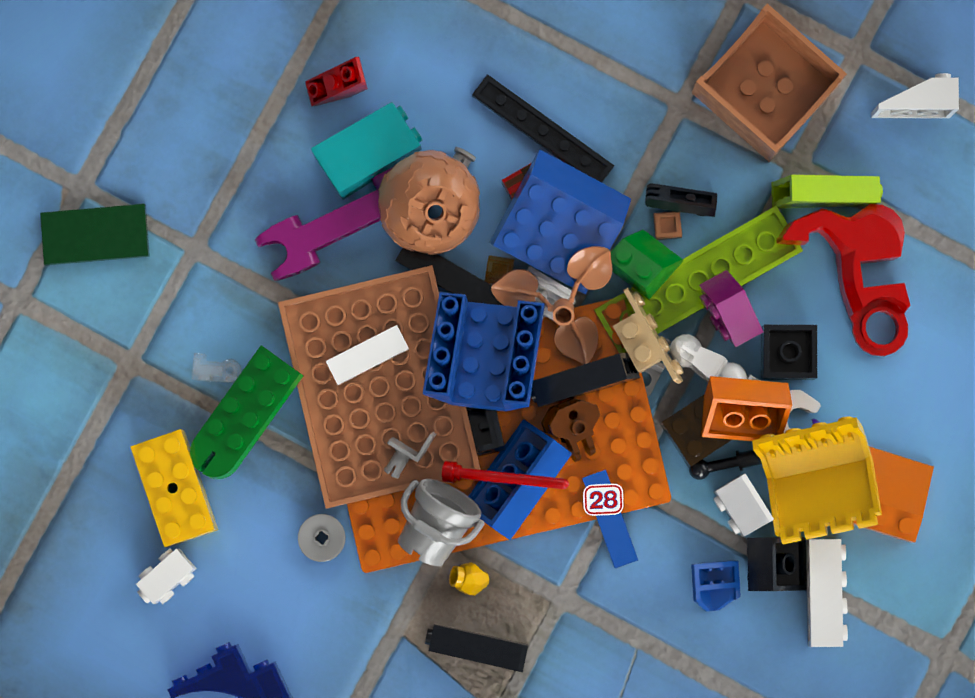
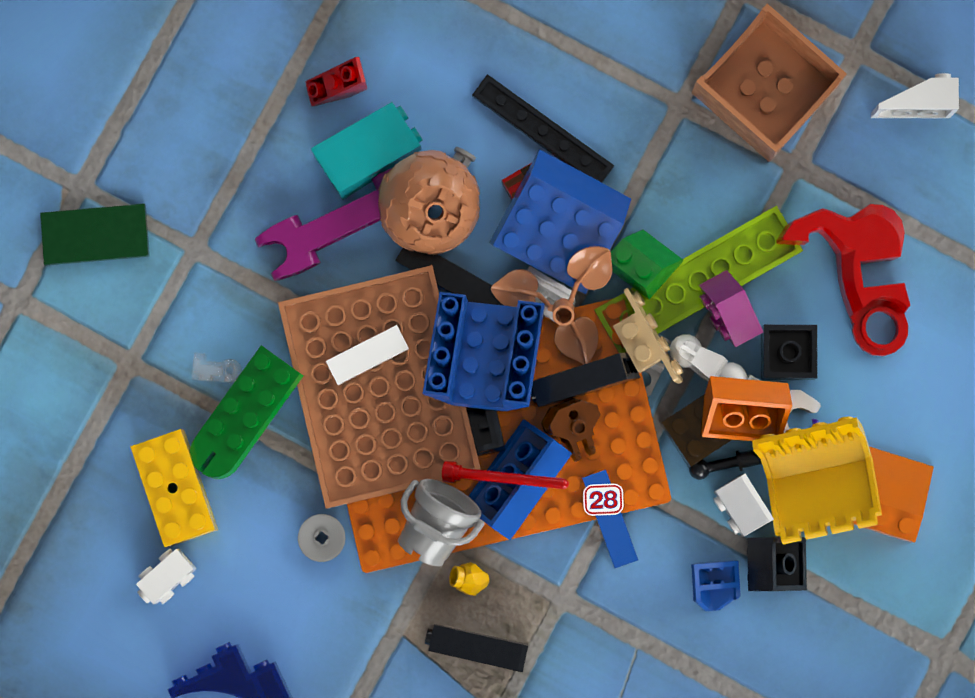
(404, 453): light grey bracket -> none
(497, 268): clear orange slope -> none
(667, 225): nougat tile -> none
(681, 200): black hinge -> none
(824, 592): white brick -> none
(826, 191): lime slope -> none

